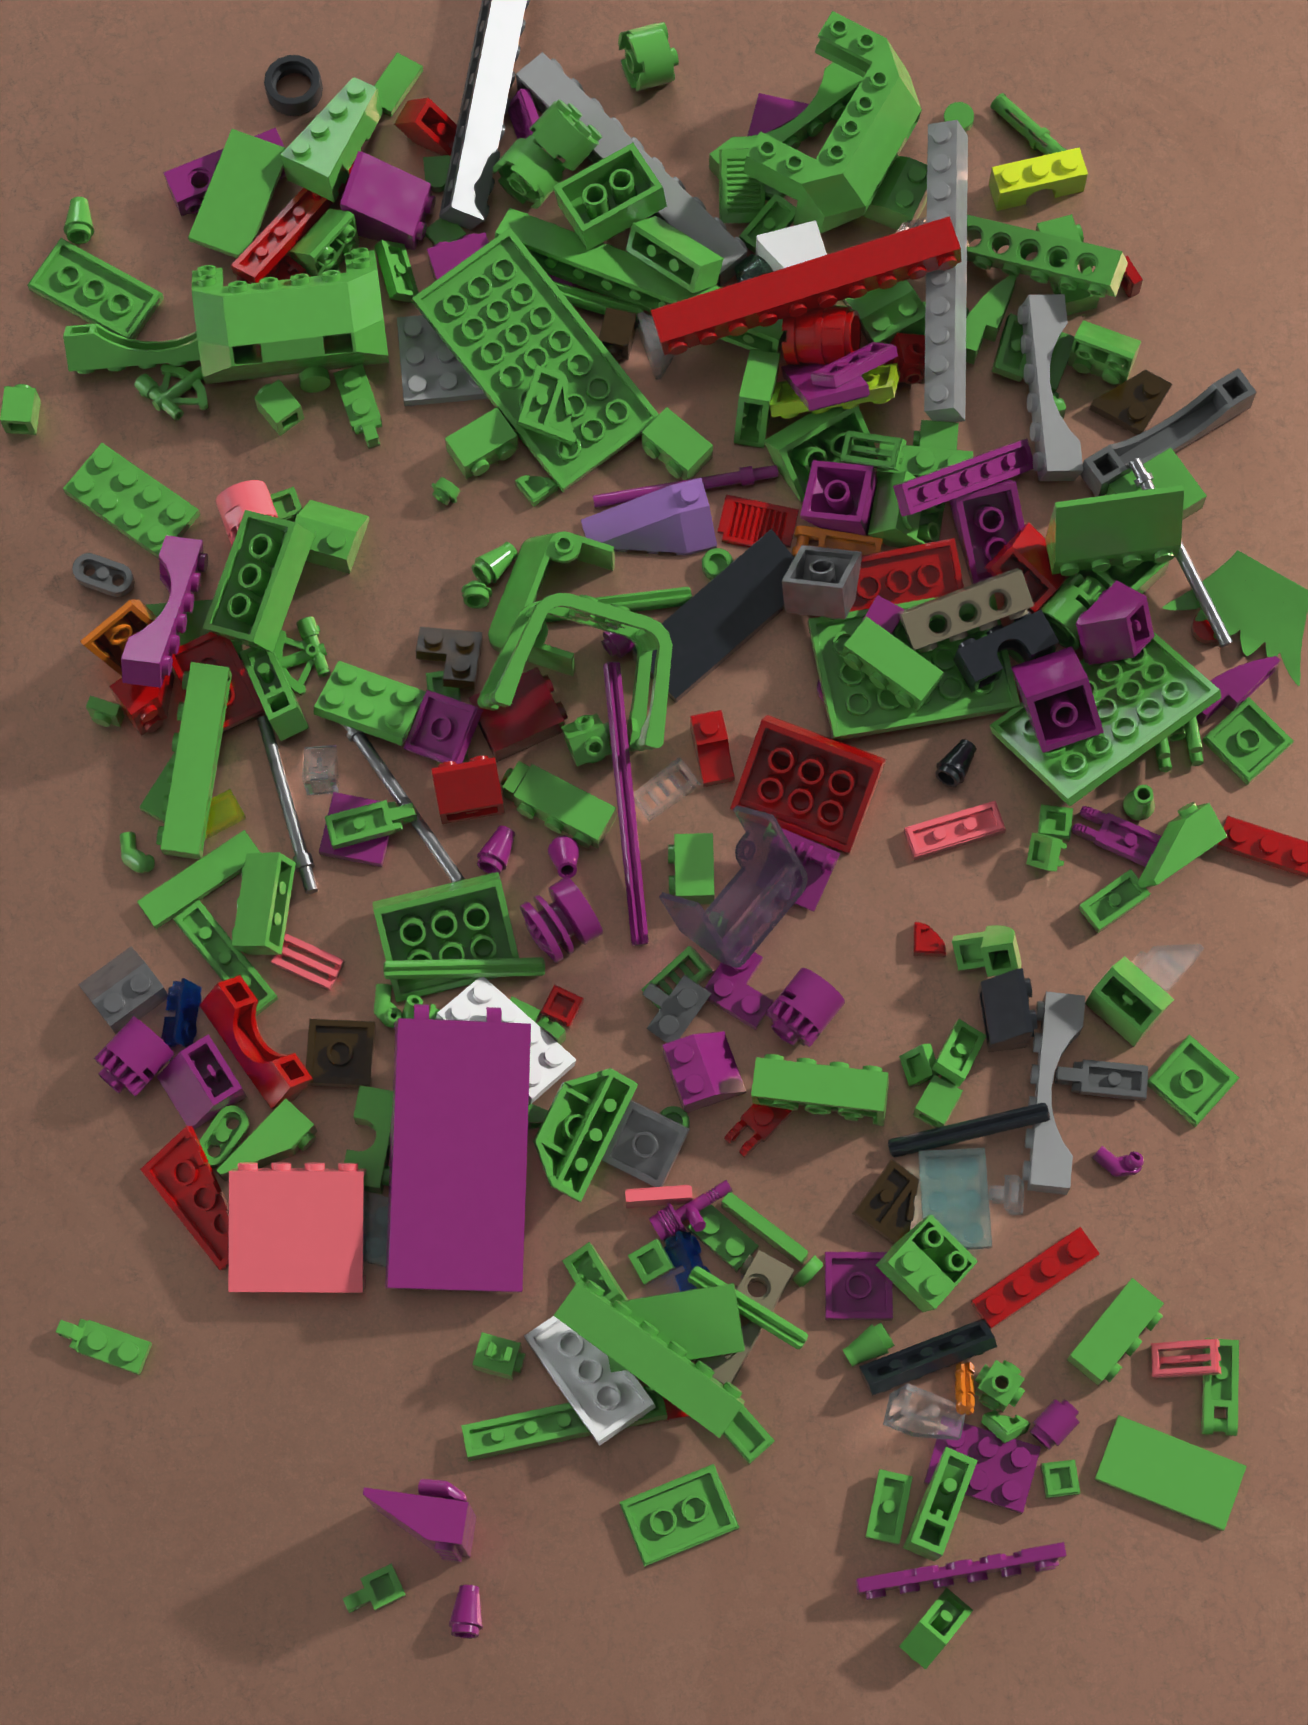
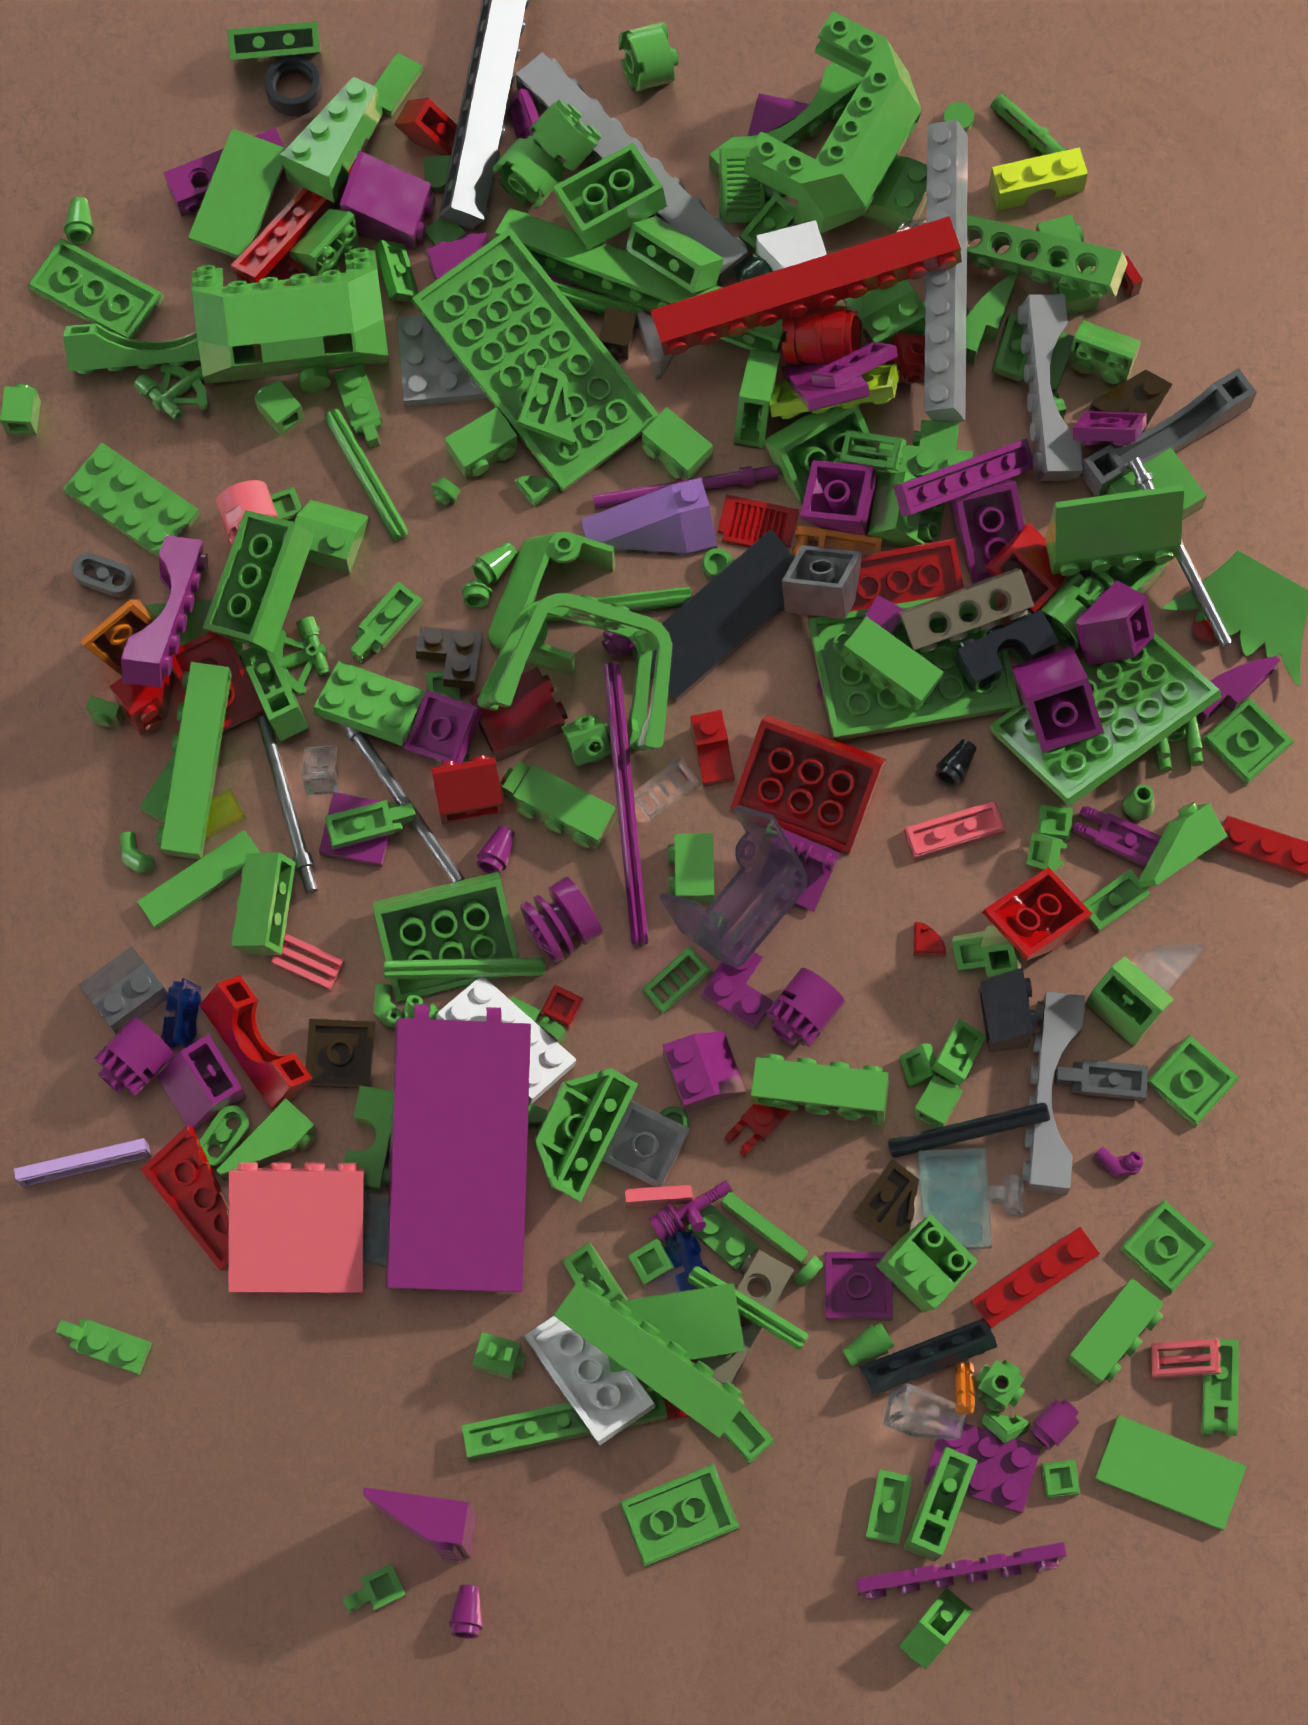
(82, 1162): none -> lavender tile
(219, 953): bright green tile -> none
(273, 40): none -> bright green brick
(366, 474): none -> bright green axle
(385, 621): none -> bright green hinge
(441, 1489): magenta arm -> none
(564, 855): magenta cone -> none
(677, 1009): dark grey plate -> none
(1038, 915): none -> red slope
(1109, 426): none -> magenta plate
(1167, 1247): none -> bright green tile

